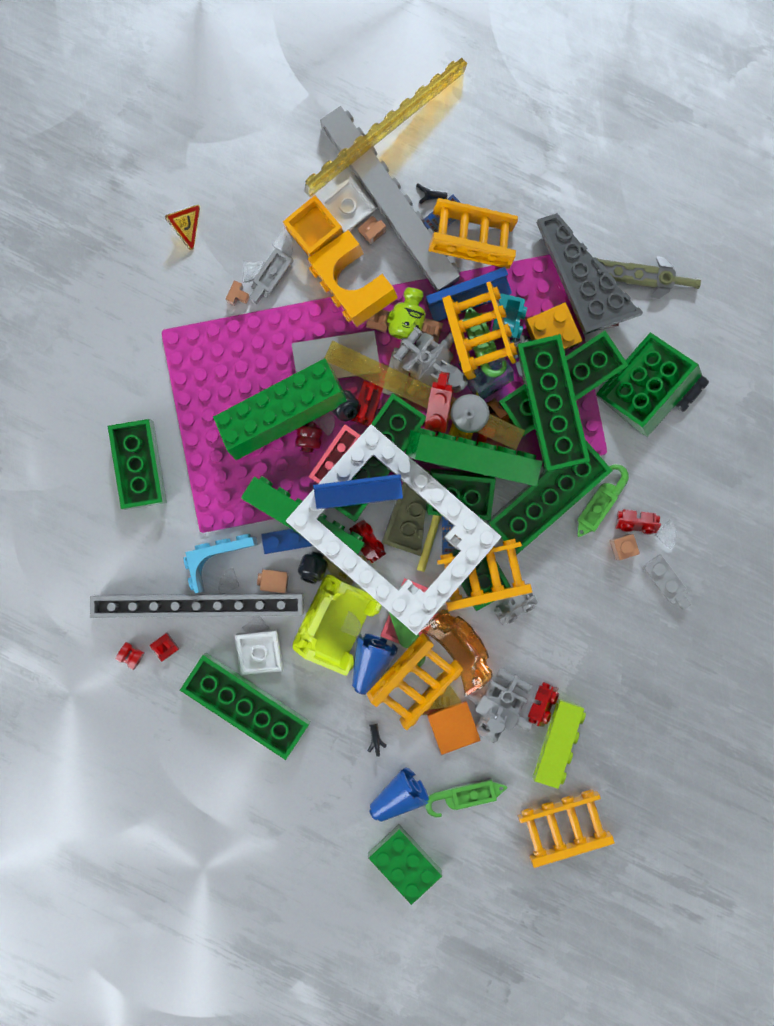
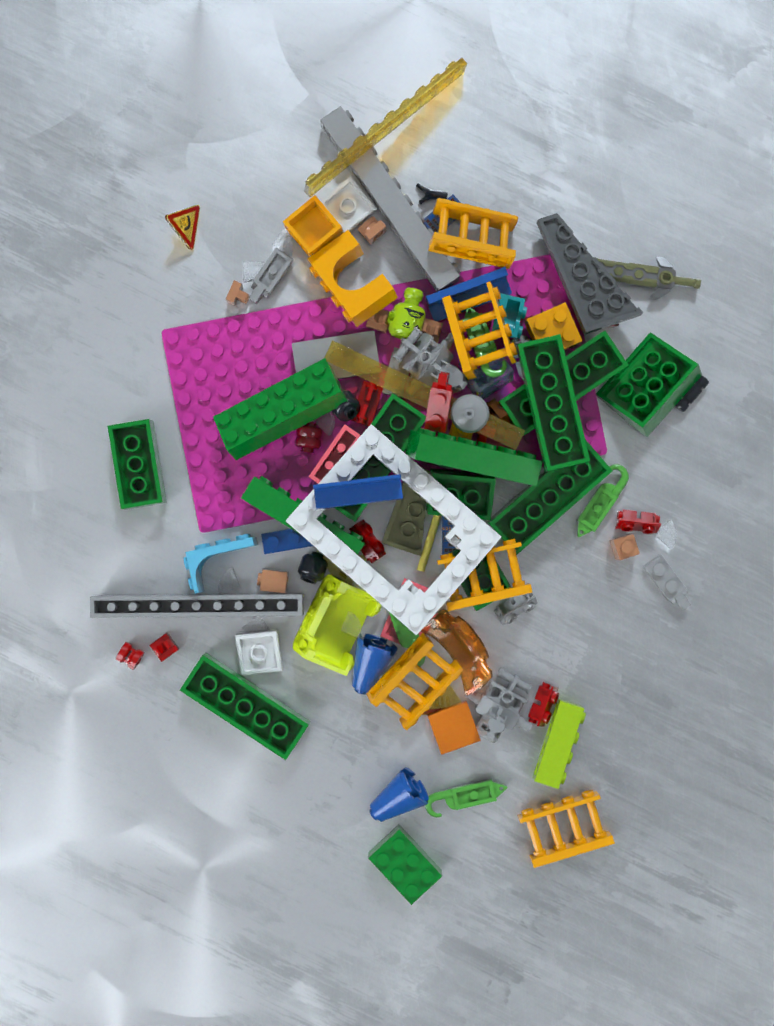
(375, 740): black bar -> none

